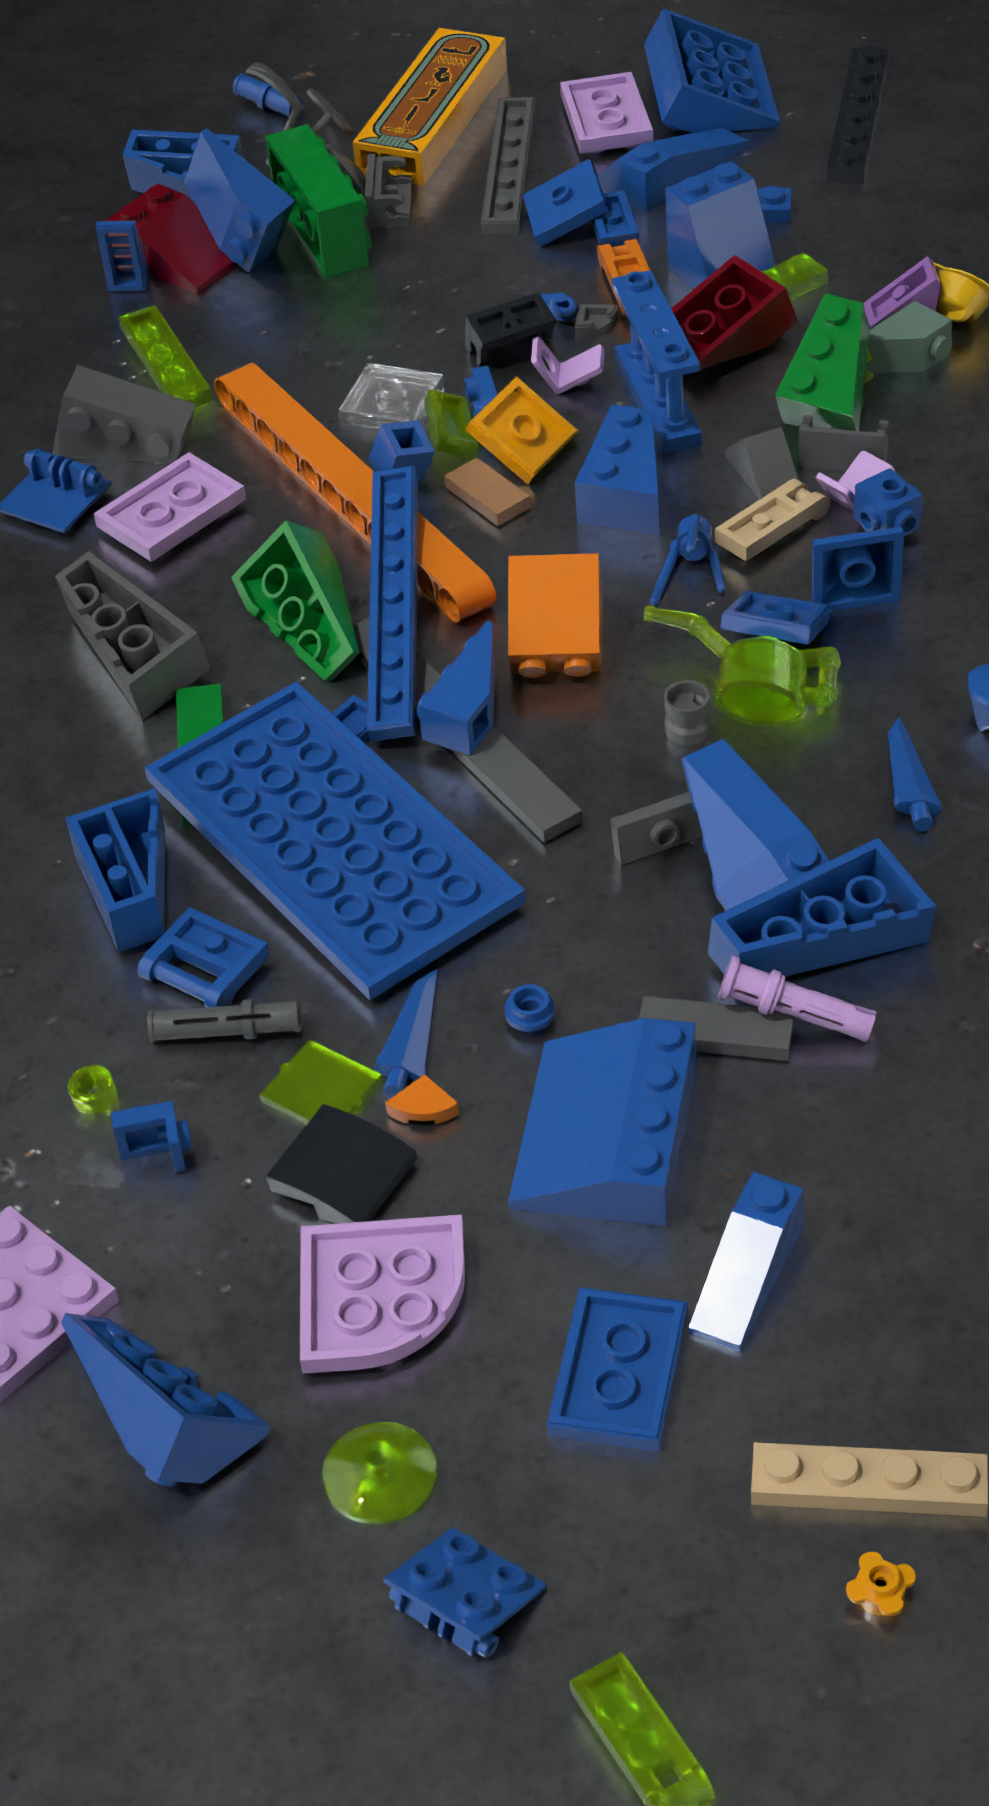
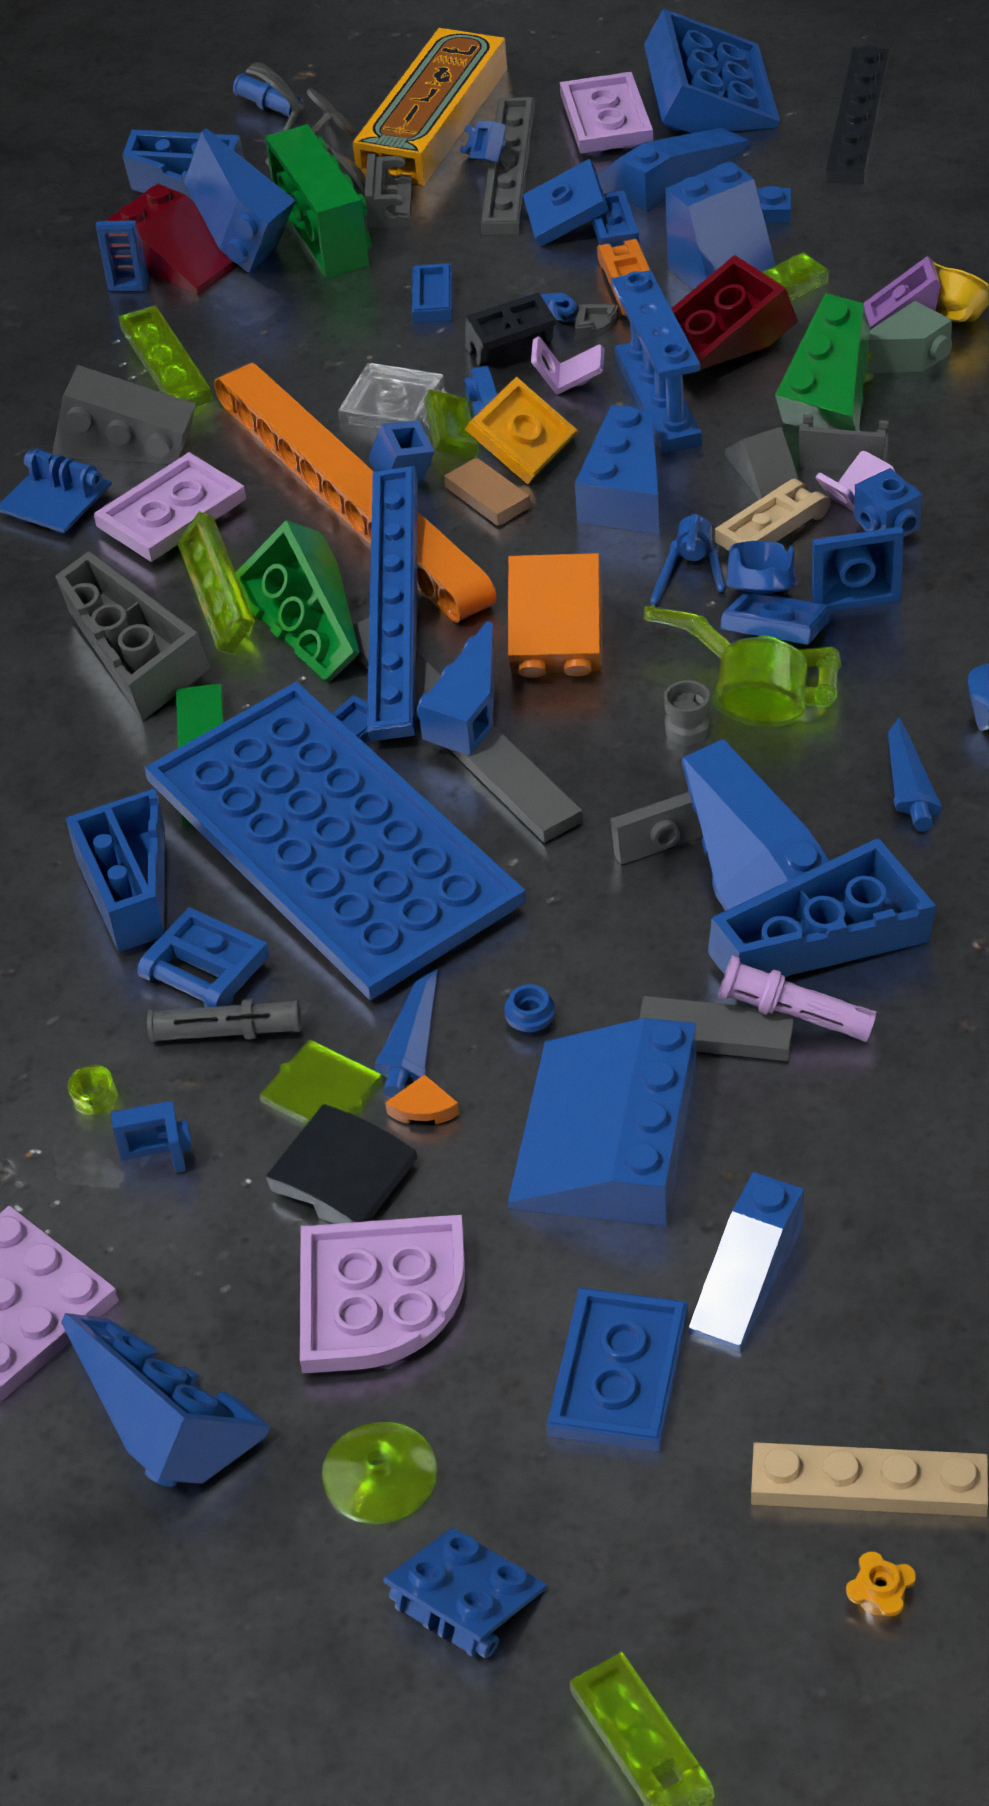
(216, 583): none -> clear neon green plate
(432, 293): none -> blue tile
(485, 141): none -> blue plate
(761, 567): none -> blue hair

